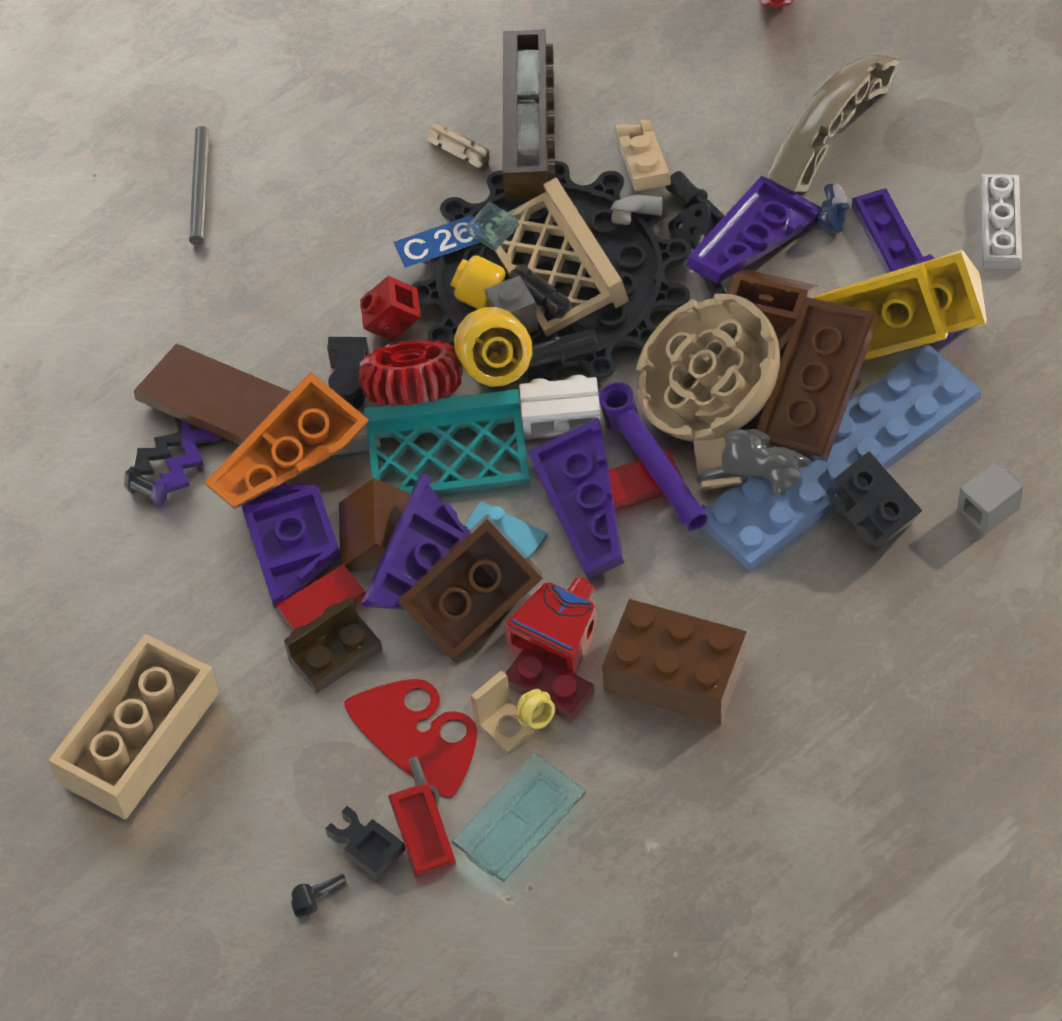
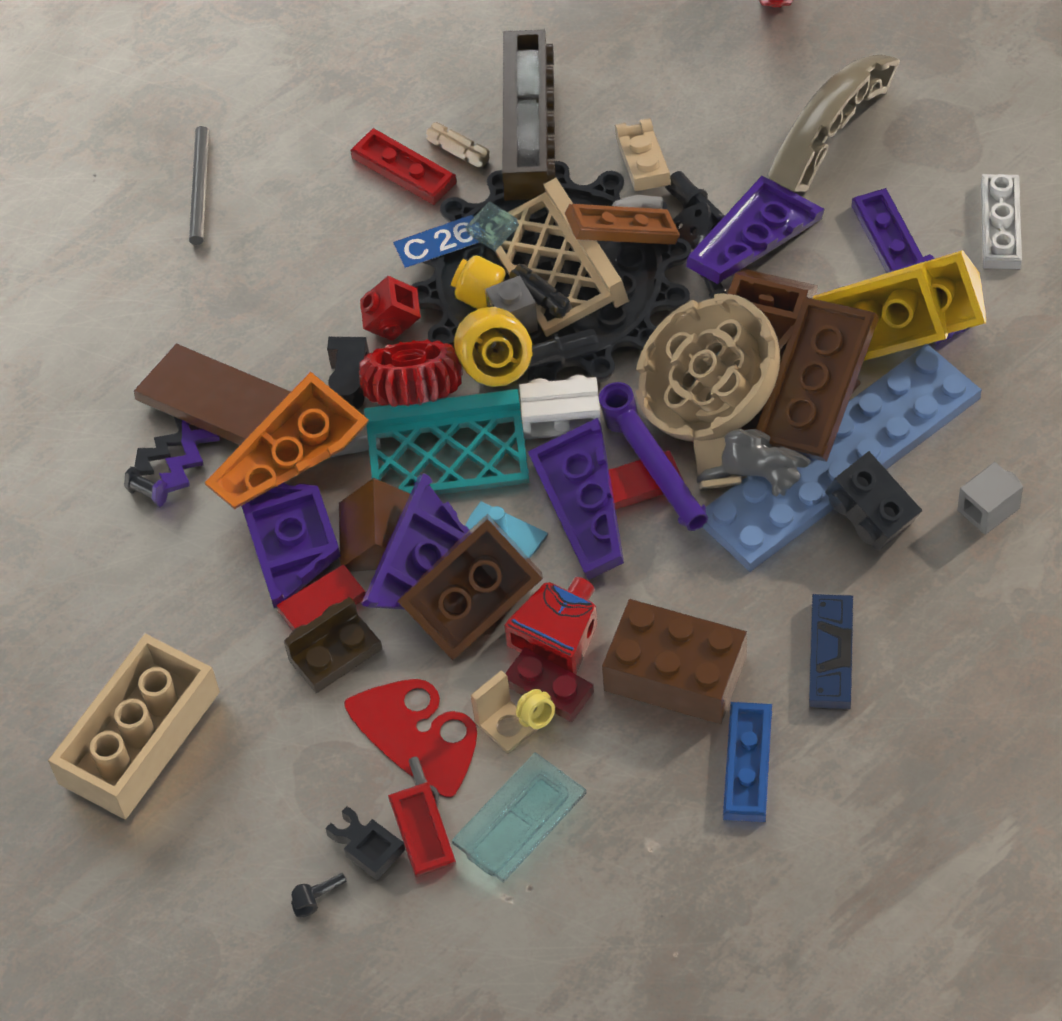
(403, 166): none -> red tile
(621, 224): none -> dark orange tile
(747, 762): none -> blue tile
(831, 651): none -> dark blue tile
(833, 209): dark blue piece -> none

